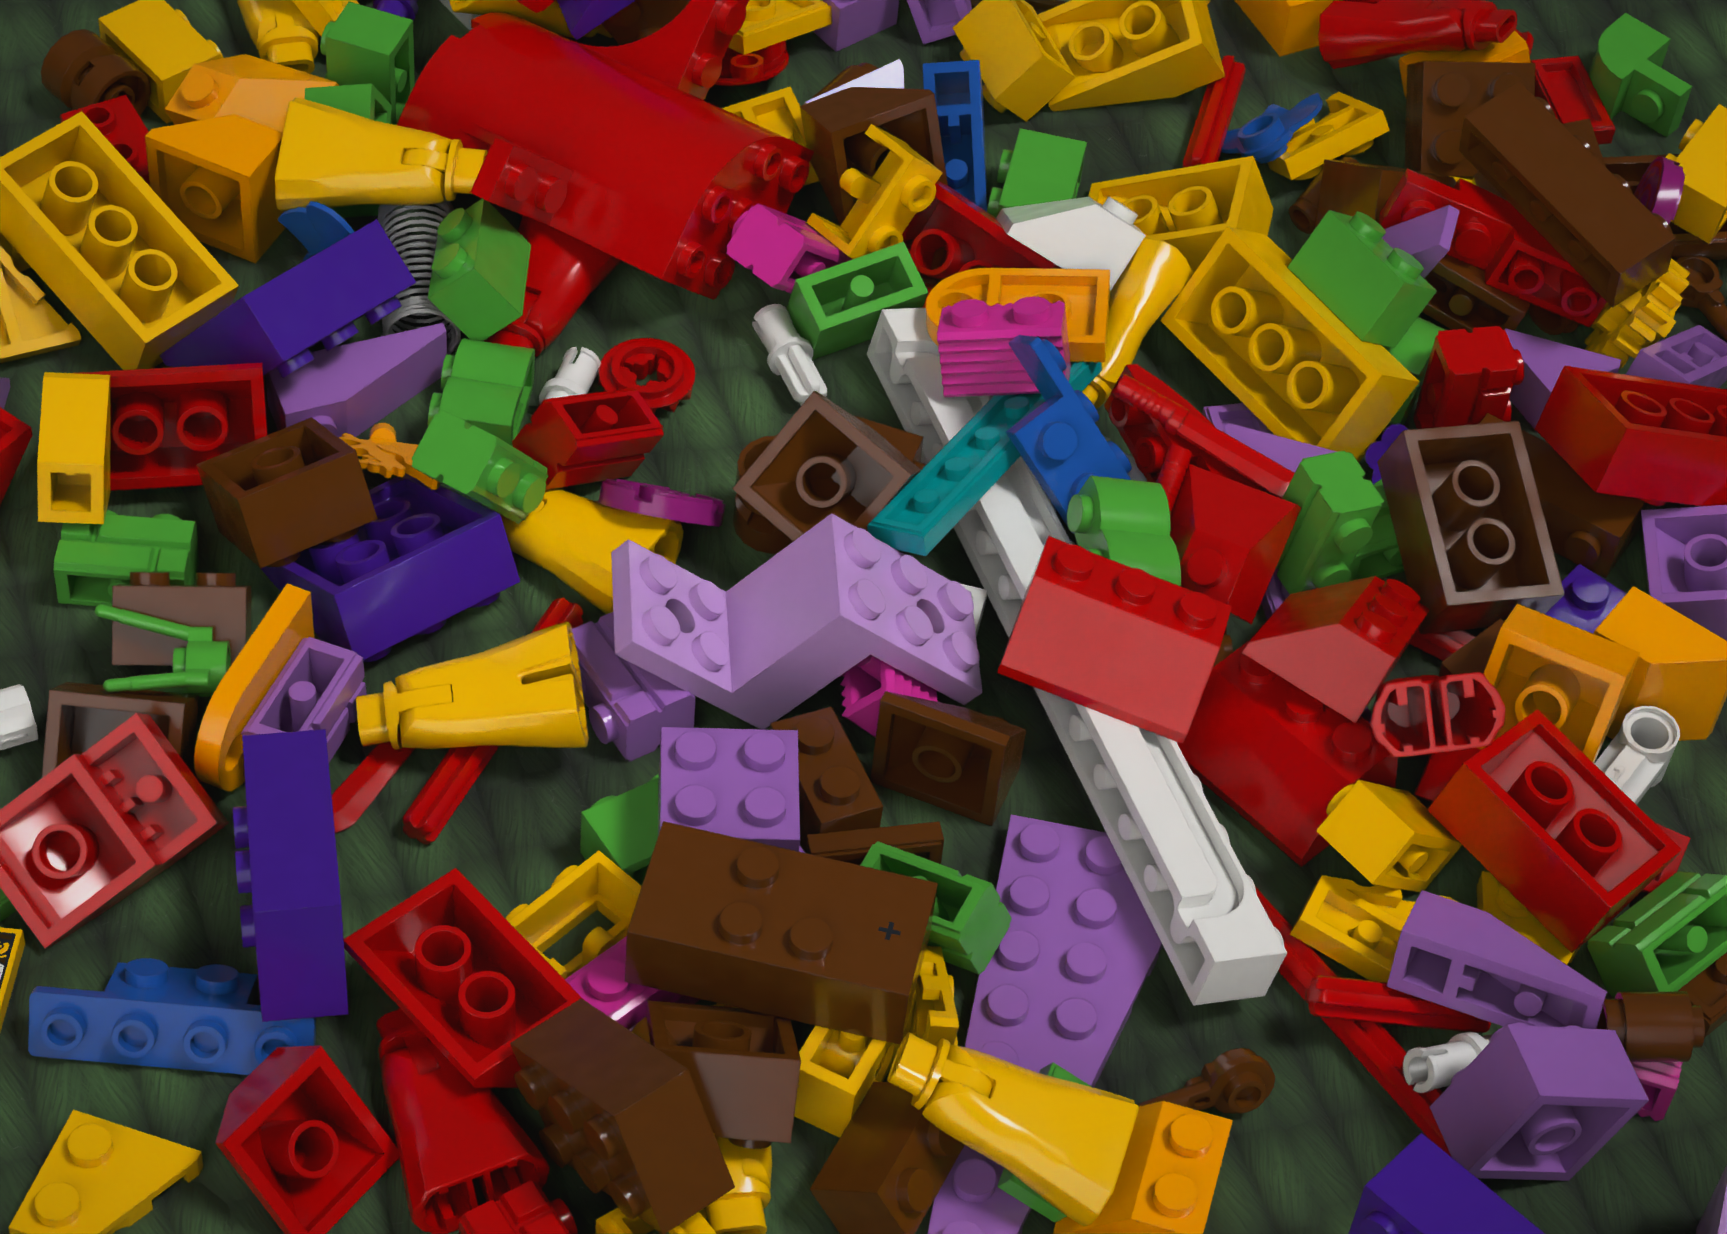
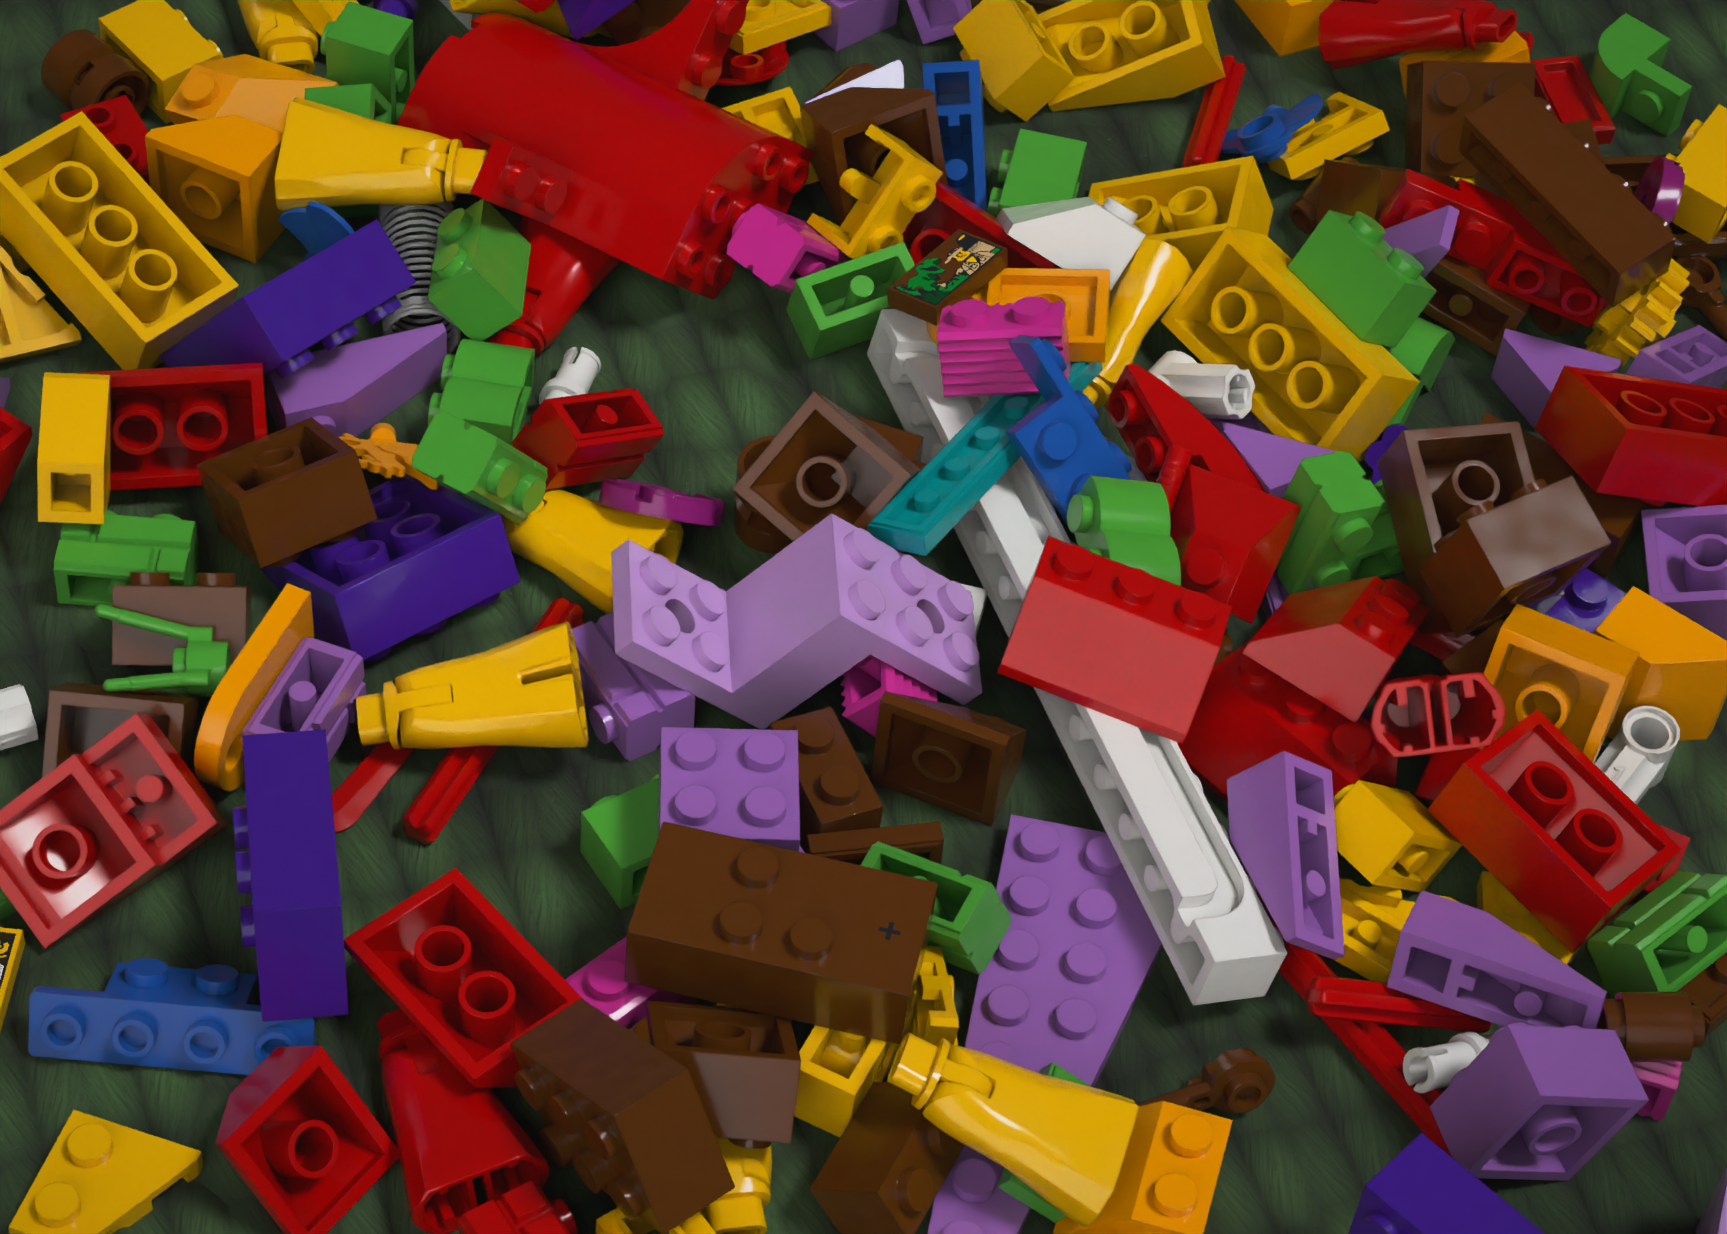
(570, 900): yellow window -> none
(640, 357): red gear -> none
(788, 352): white axle -> none
(947, 276): none -> tile
(1211, 440): red piece -> none
(1212, 389): none -> white piece
(1288, 845): none -> medium lavender slope
(1468, 378): red brick -> none
(1513, 553): none -> reddish brown brick

